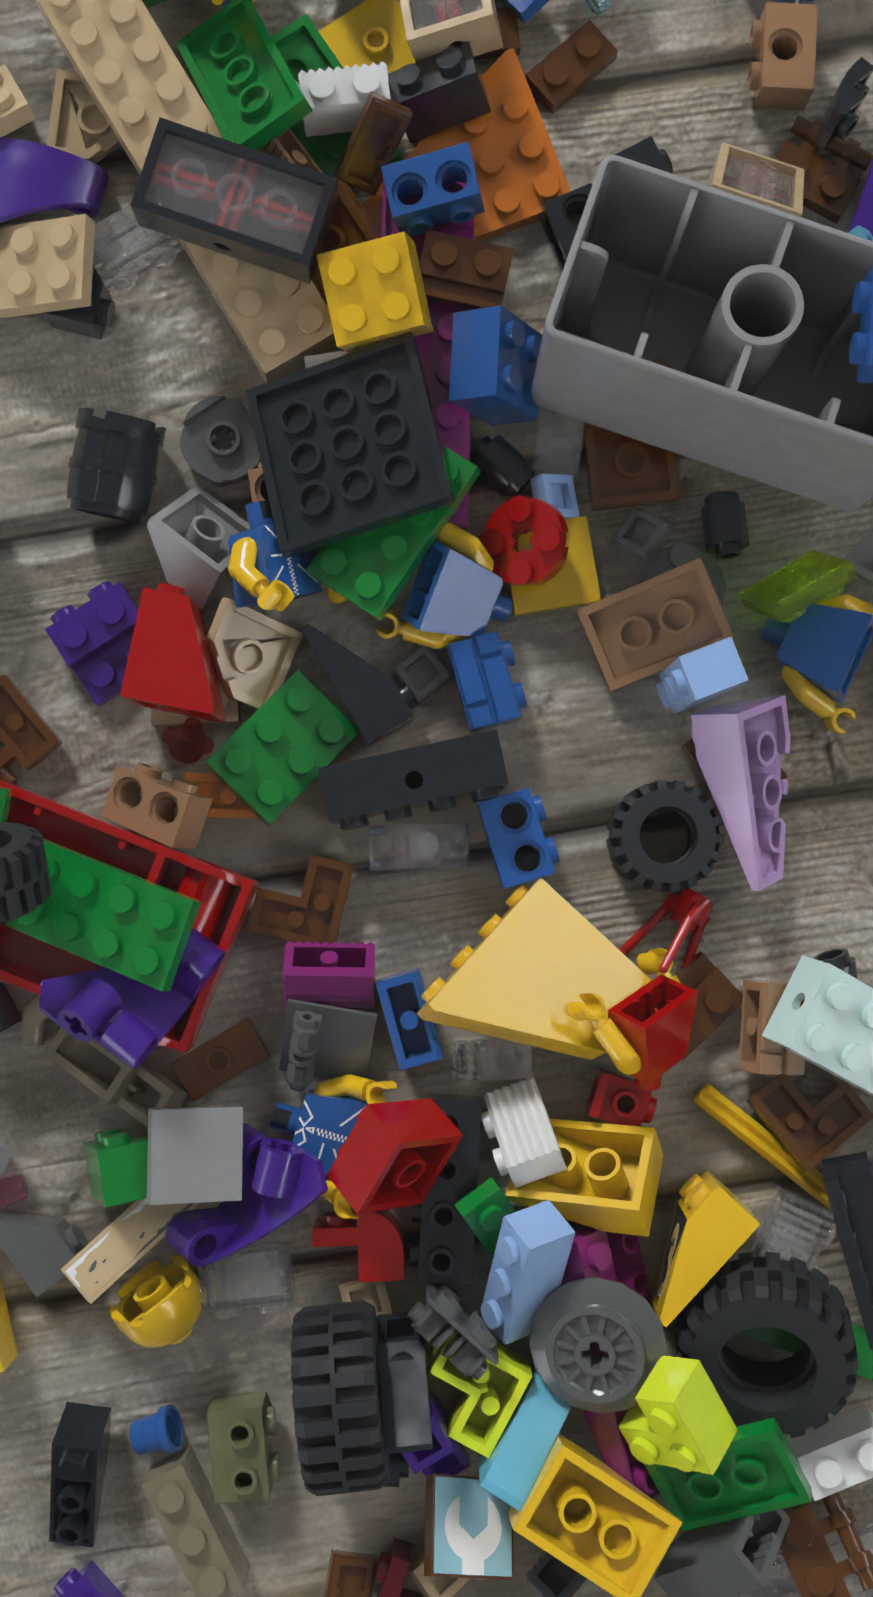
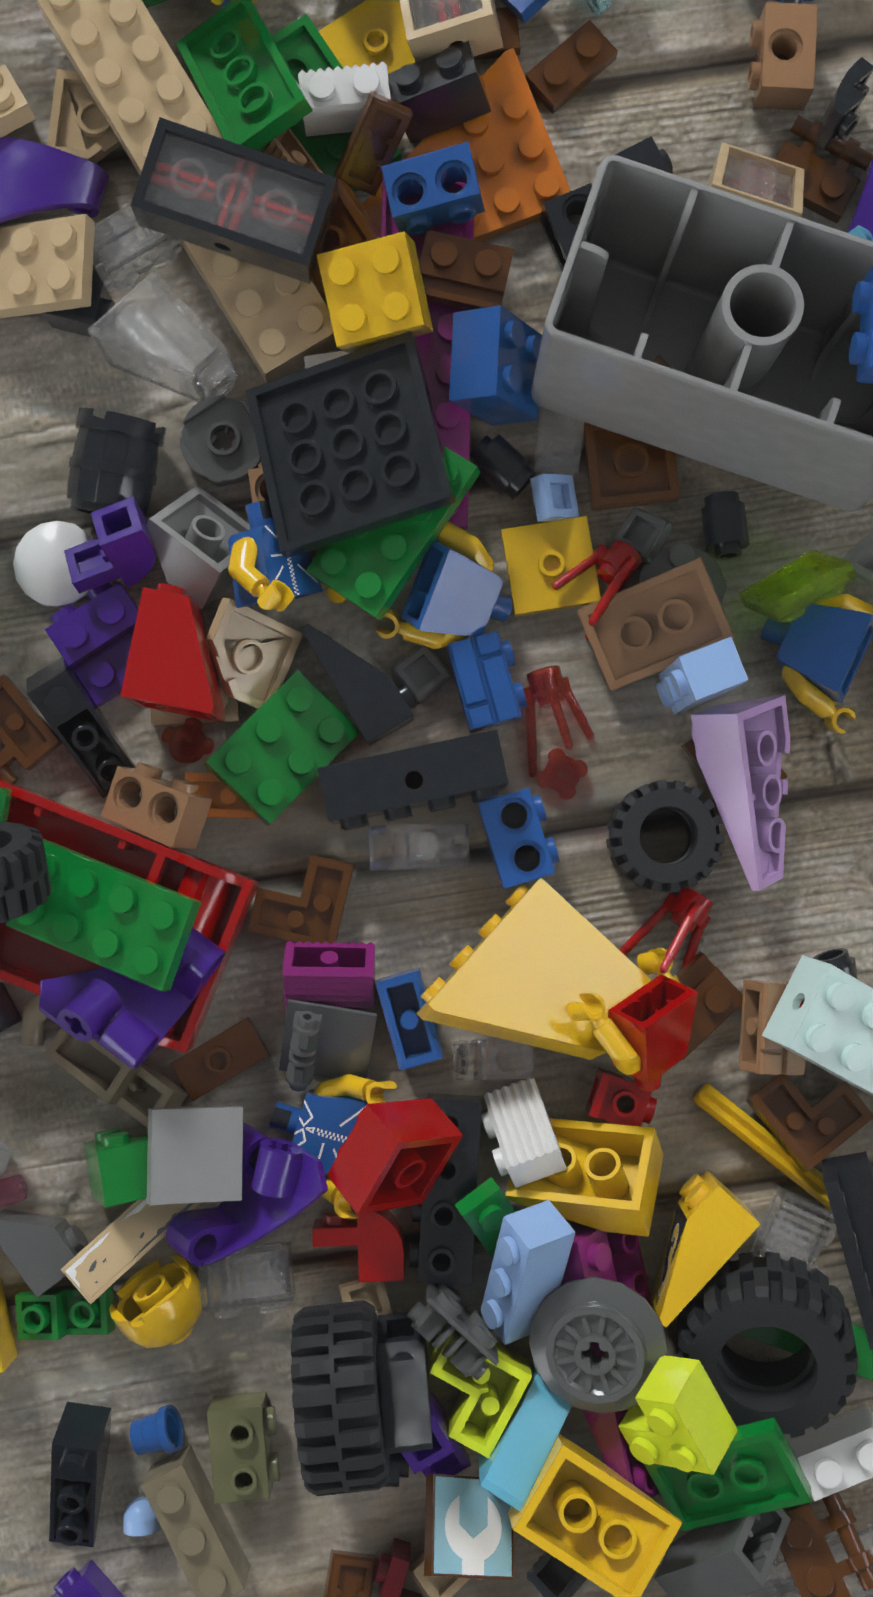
(42, 564): none -> white dish
(62, 1313): none -> green slope
(78, 723): none -> black slope
(119, 551): none -> dark purple brick
(140, 1518): none -> light blue hinge
(164, 342): none -> clear slope
(548, 541): red plate -> none
(549, 776): none -> clear red plate
(550, 689): none -> clear red plant
(615, 569): none -> red plant

